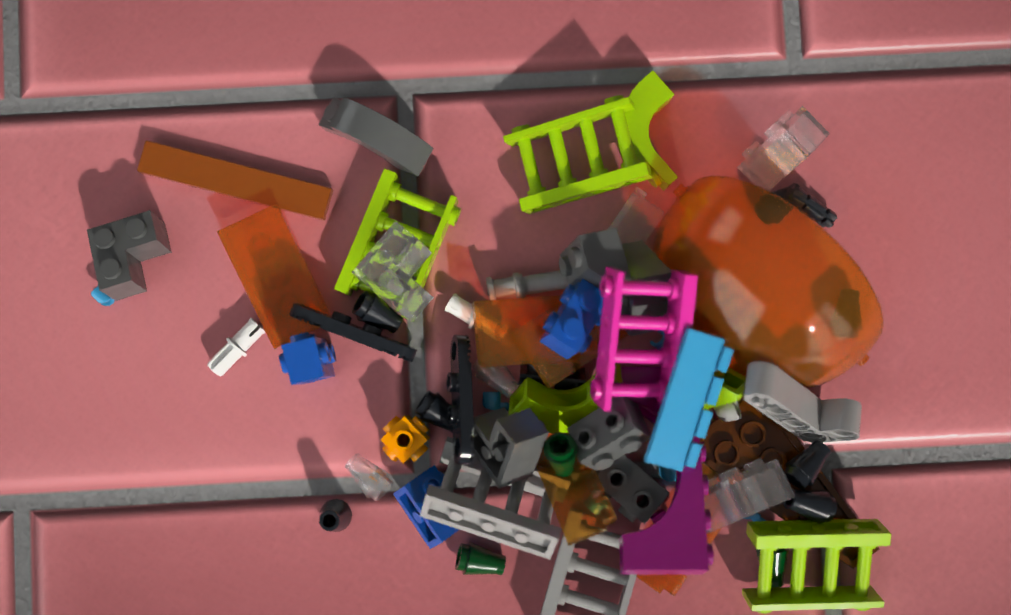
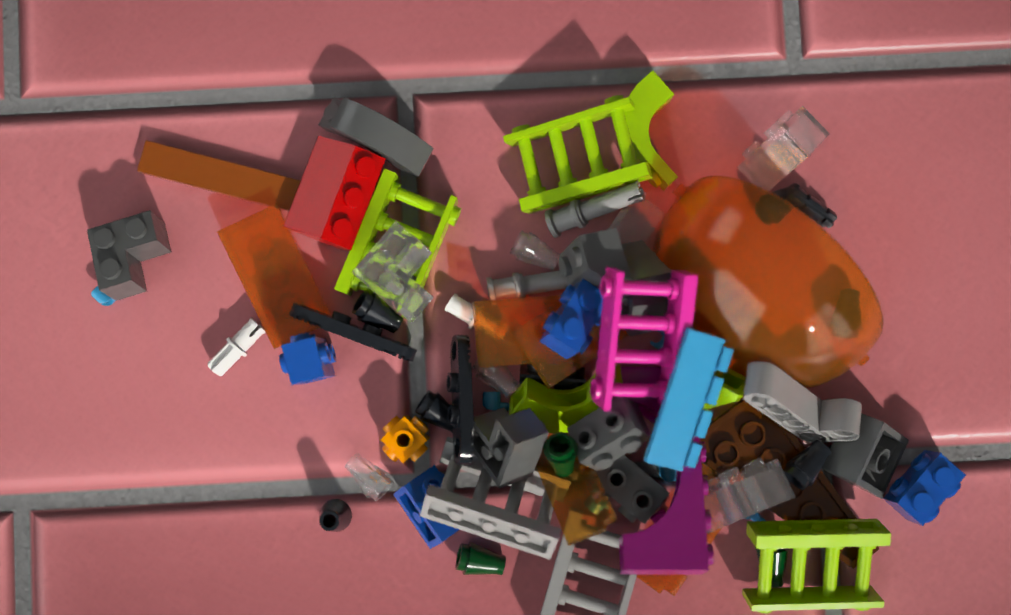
(334, 192): none -> red slope
(533, 250): none -> clear cone
(580, 213): none -> light grey pin
(728, 412): light grey hinge -> none
(813, 504): black cone -> none
(870, 459): none -> dark grey slope
(924, 487): none -> blue brick

